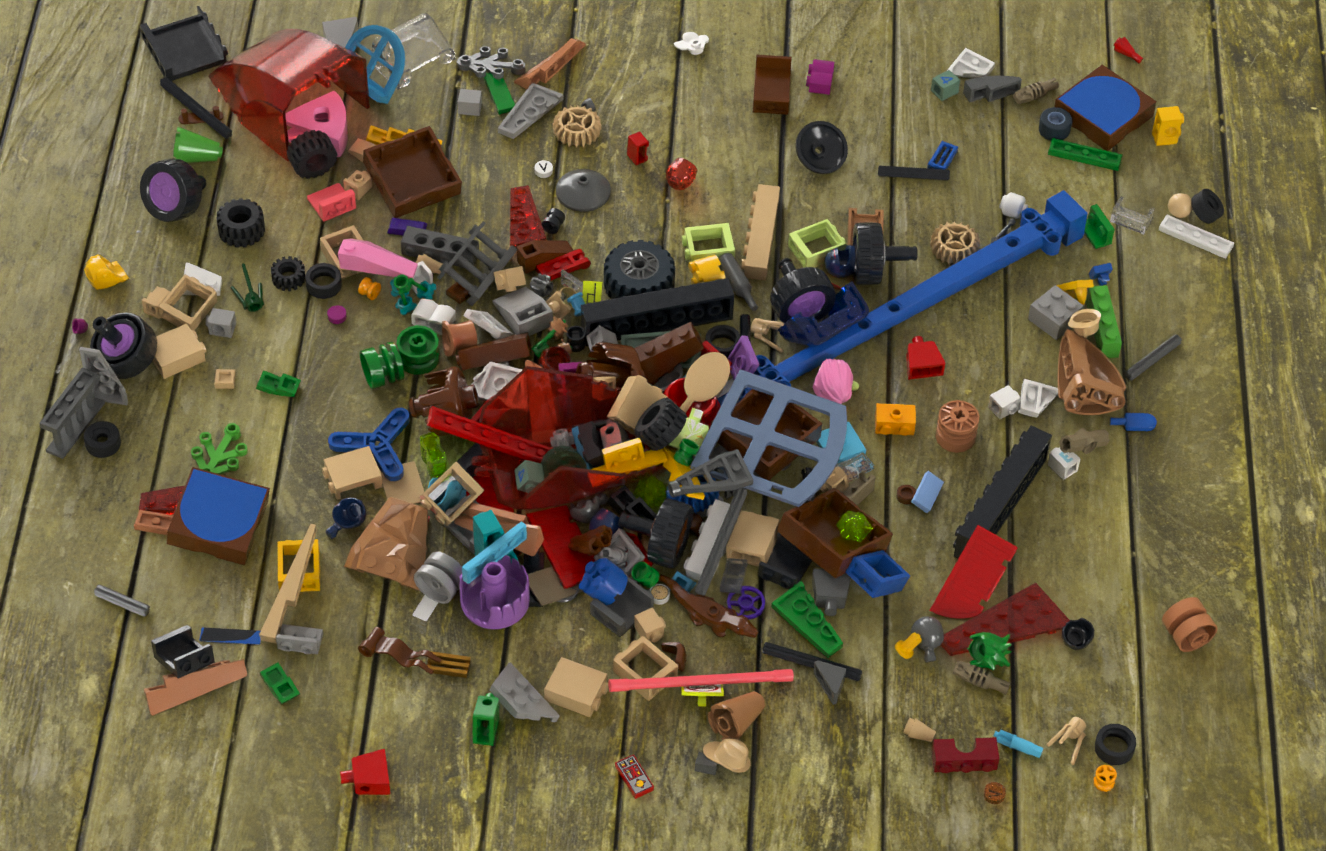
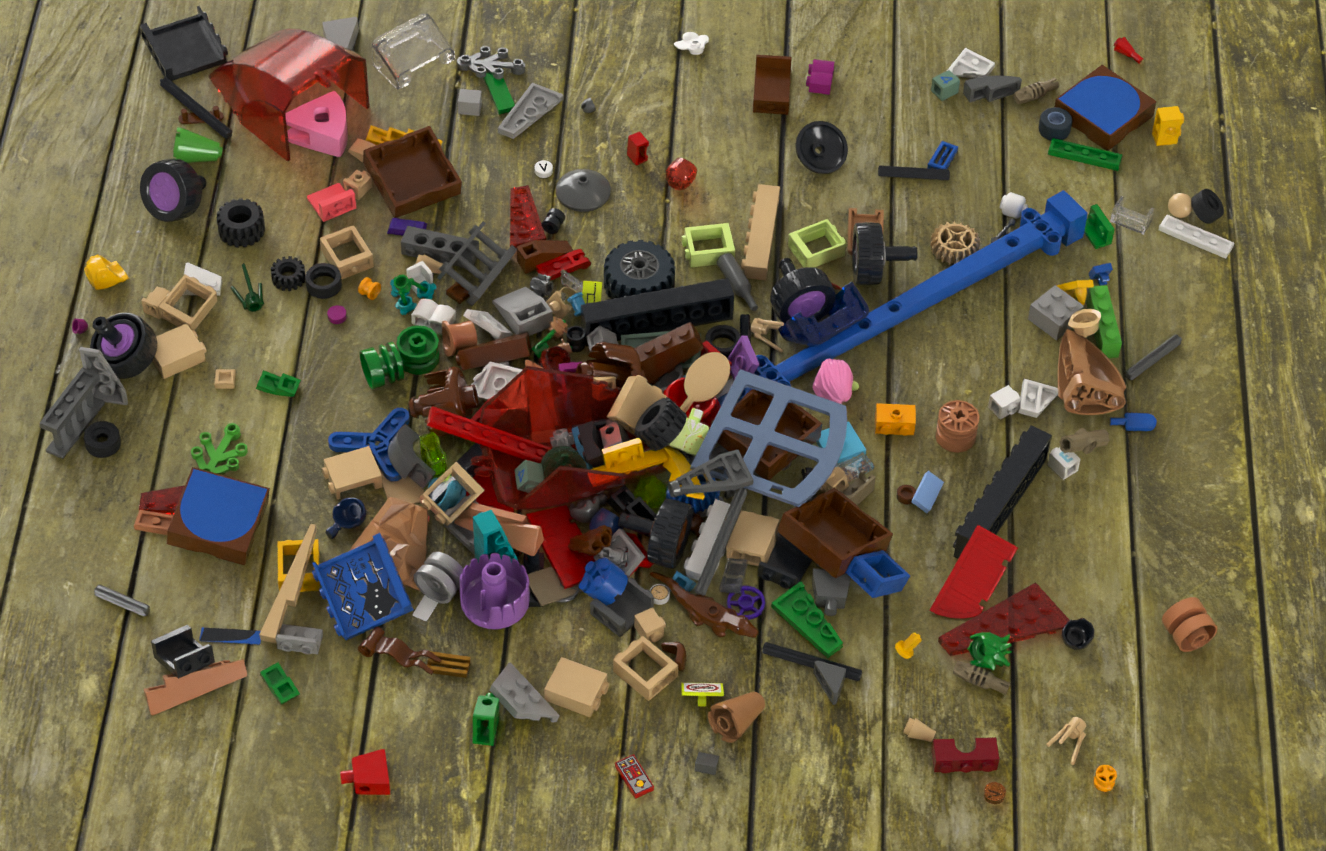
(221, 322): light grey brick -> none
(312, 154): black tyre -> none
(362, 588): none -> blue panel
(373, 259): bright pink wedge -> none
(376, 91): dark azure window -> none
(405, 460): none -> dark grey arch
(494, 552): medium azure tile -> none
(509, 279): tan brick -> none
(550, 66): nougat wedge -> none
(577, 126): tan gear -> none
(618, 685): coral piece -> none
(645, 574): green wheel -> none
(686, 452): green wheel -> none
(706, 270): yellow brick -> none
(728, 753): tan piece -> none
(841, 263): dark blue helmet -> none
(854, 526): clear neon green brick -> none
(923, 359): red torso -> none
(931, 635): dark grey hair -> none
(1018, 743): medium azure piece -> none
(1119, 731): black tyre -> none

